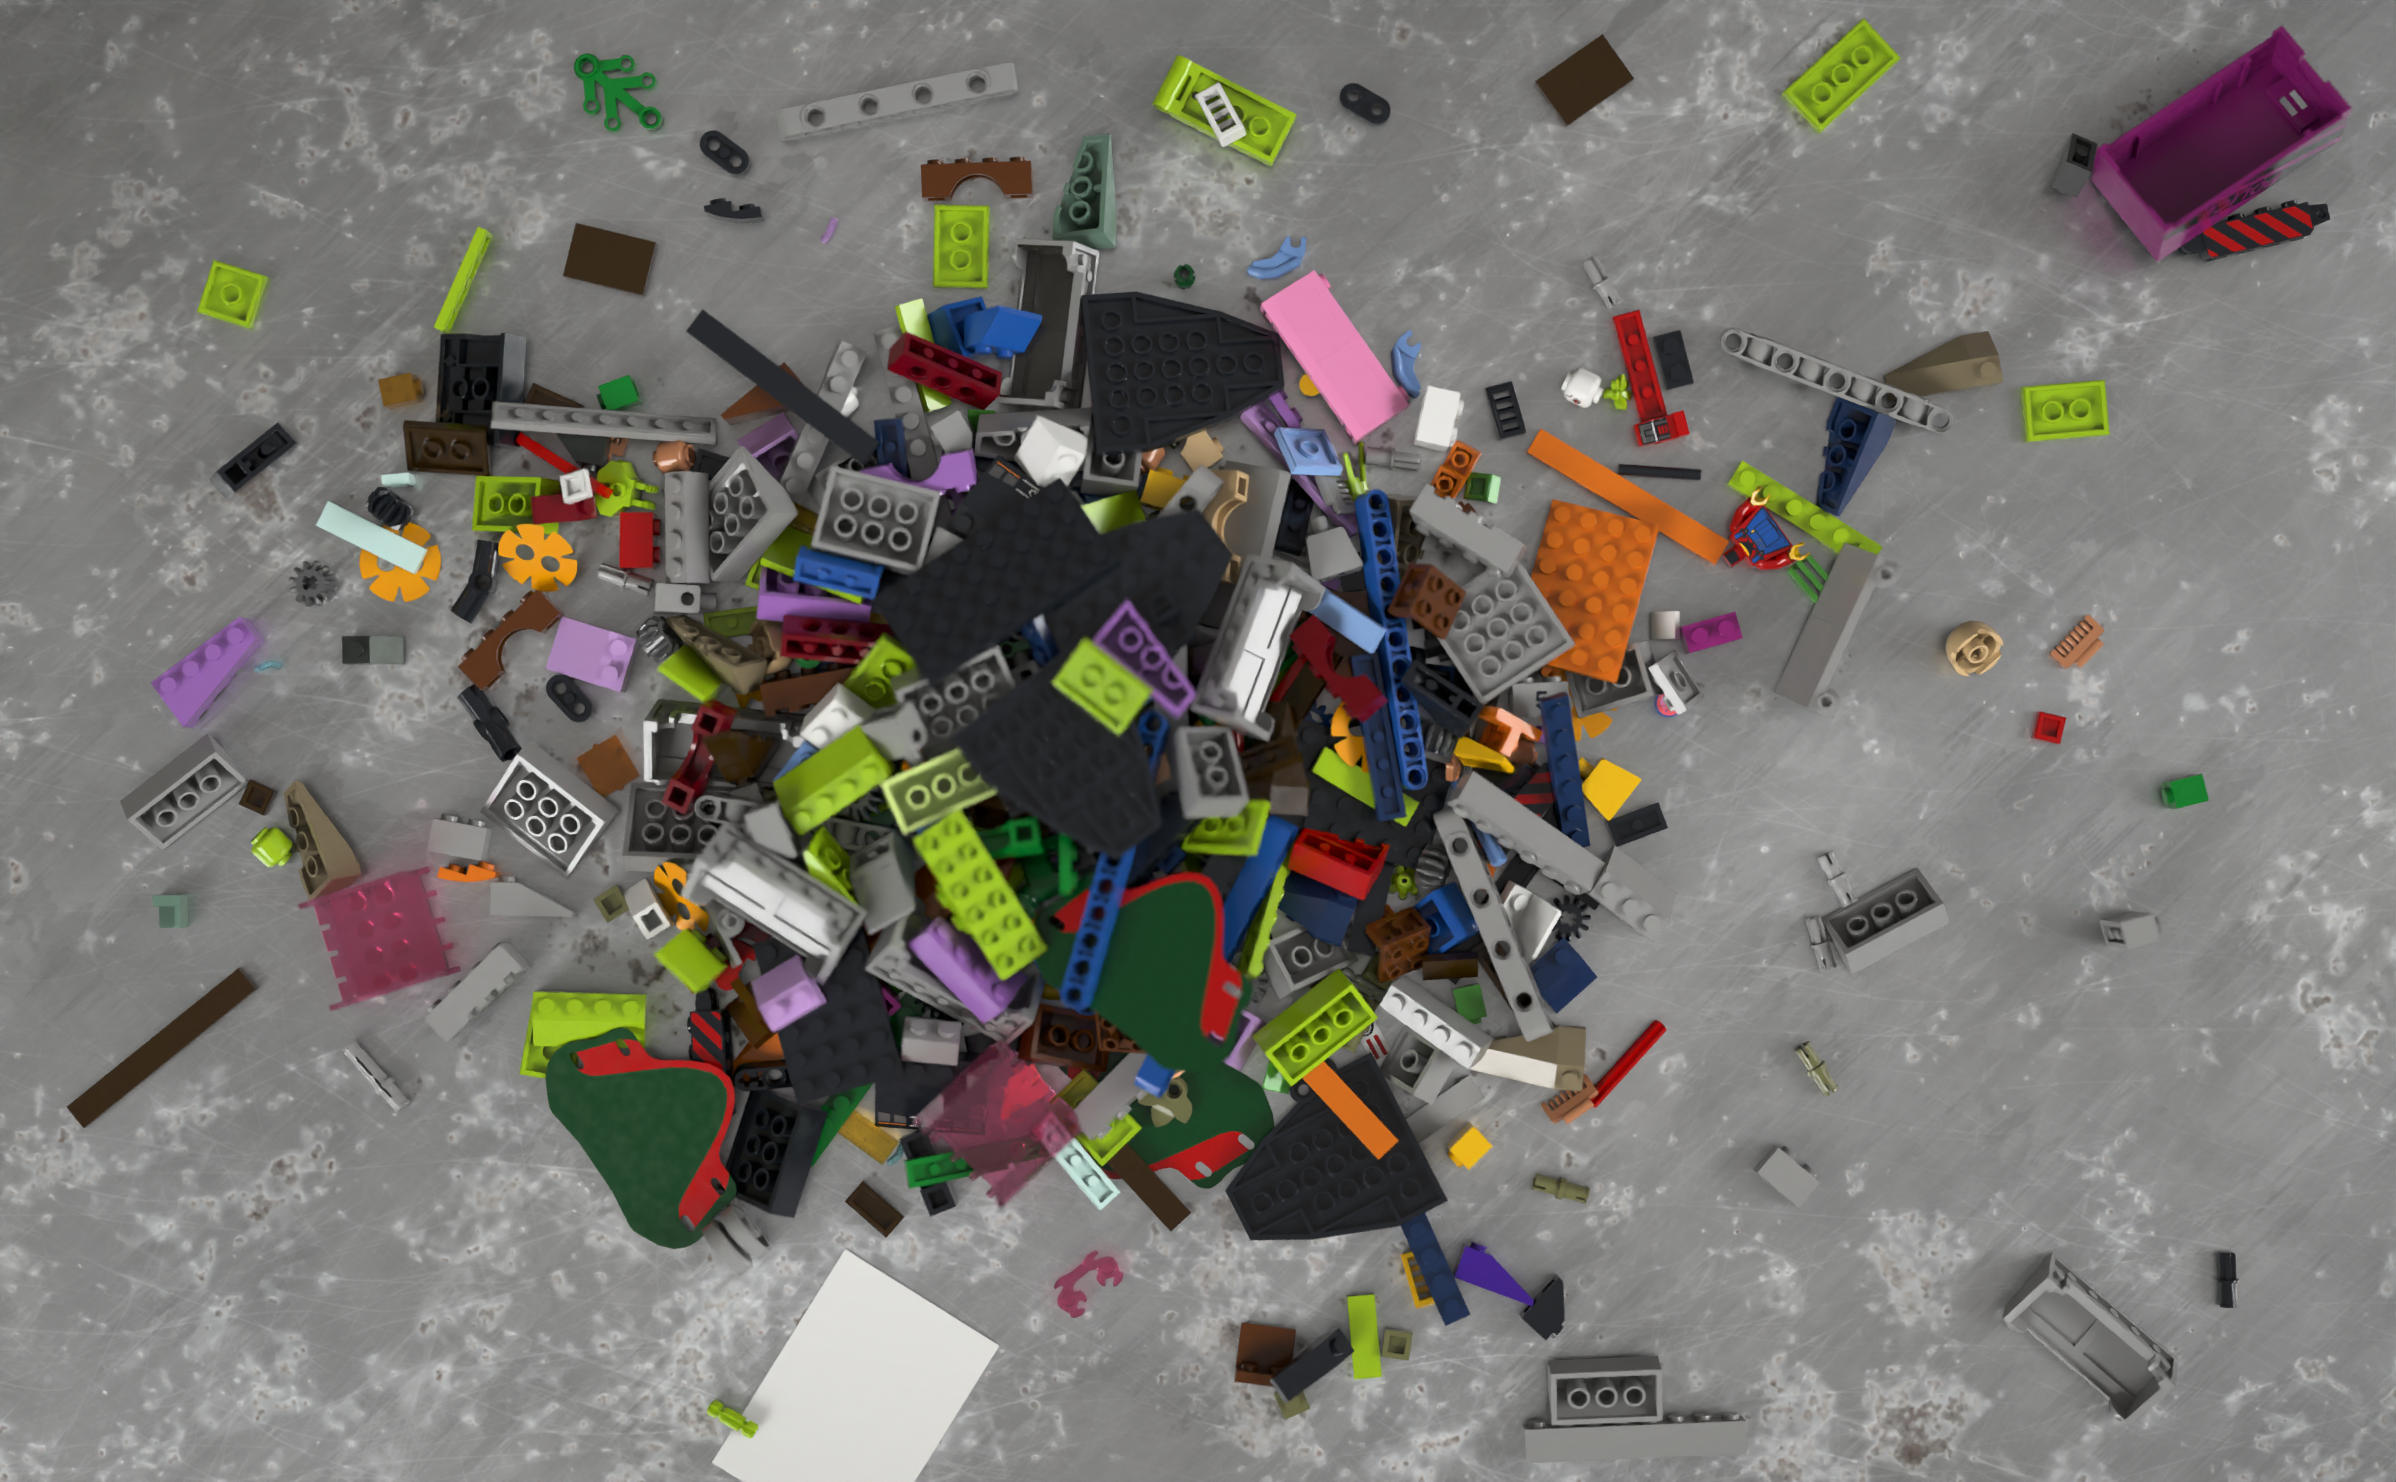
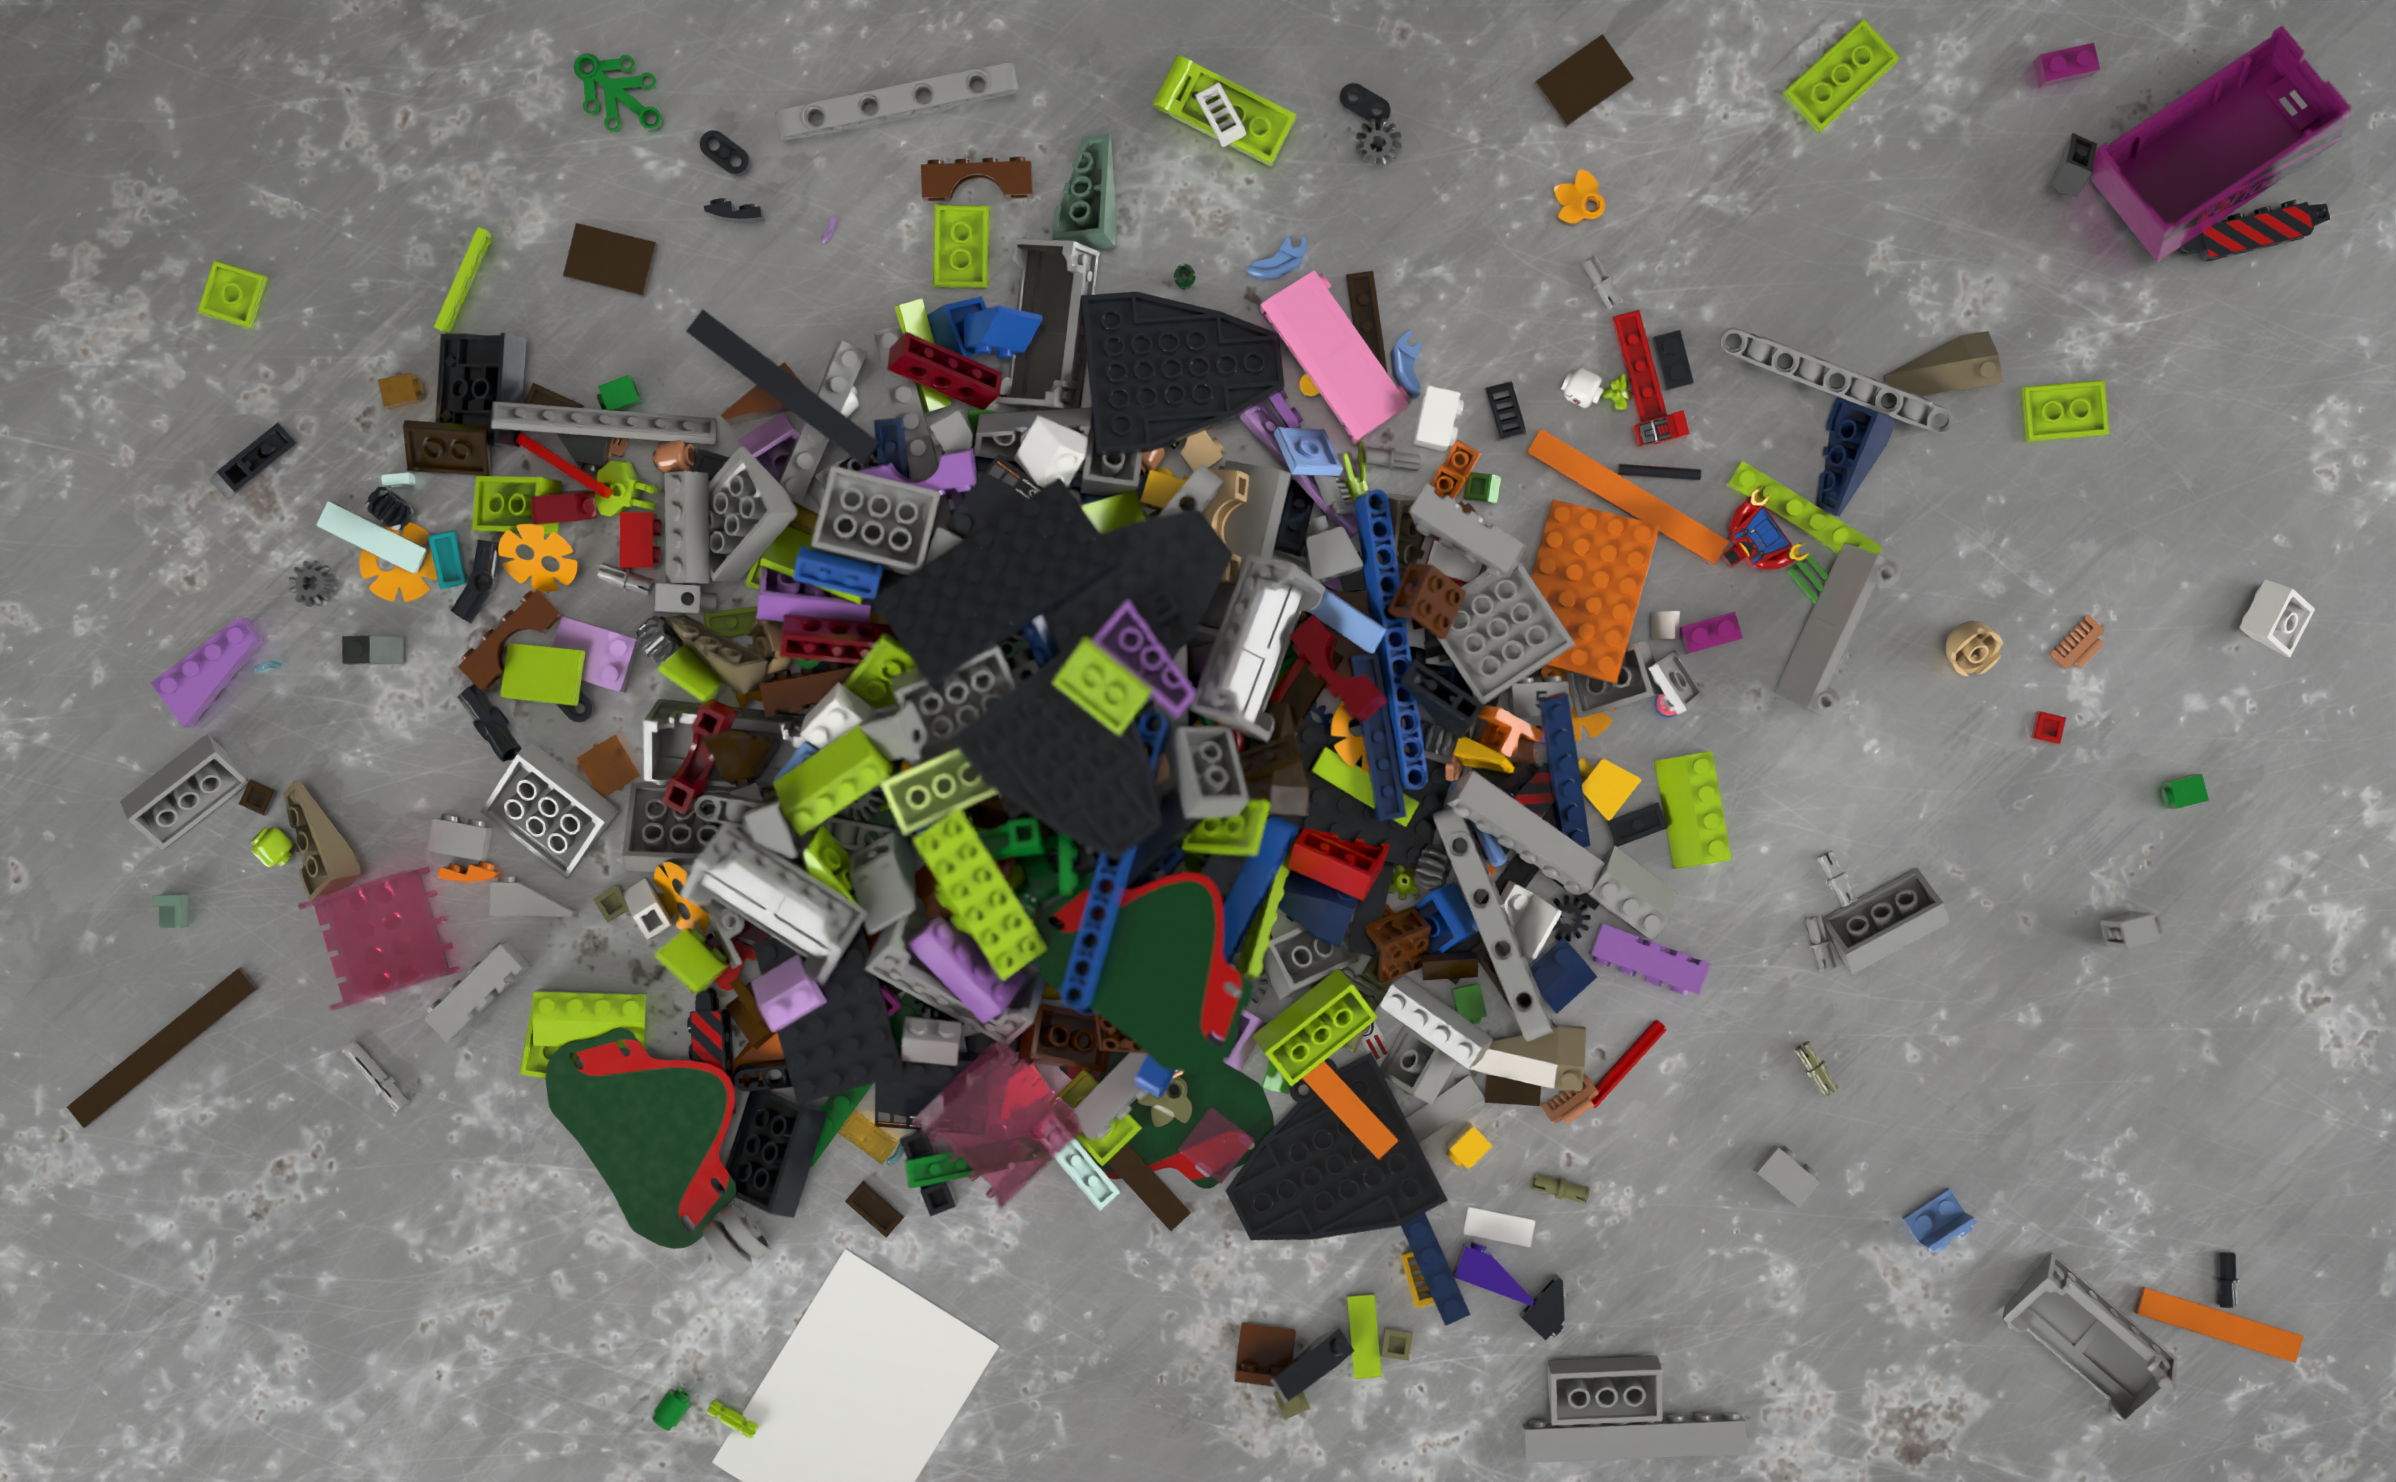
(448, 559): none -> teal tile
(542, 674): none -> lime tile
(576, 486): white tile -> none
(671, 1408): none -> green brick
(1068, 1298): clear pink helmet -> none
(1216, 1145): none -> clear pink tile
(1366, 312): none -> dark brown tile
(1378, 151): none -> dark grey gear
(1452, 563): none -> white brick
(1499, 1227): none -> white sticker
(1510, 1091): none -> dark brown tile
(1576, 196): none -> light orange plate
(1649, 959): none -> medium lavender wedge
(1692, 810): none -> lime slope
(1939, 1221): none -> medium blue bracket
(2066, 65): none -> magenta brick
(2219, 1324): none -> orange tile
(2277, 617): none -> white slope

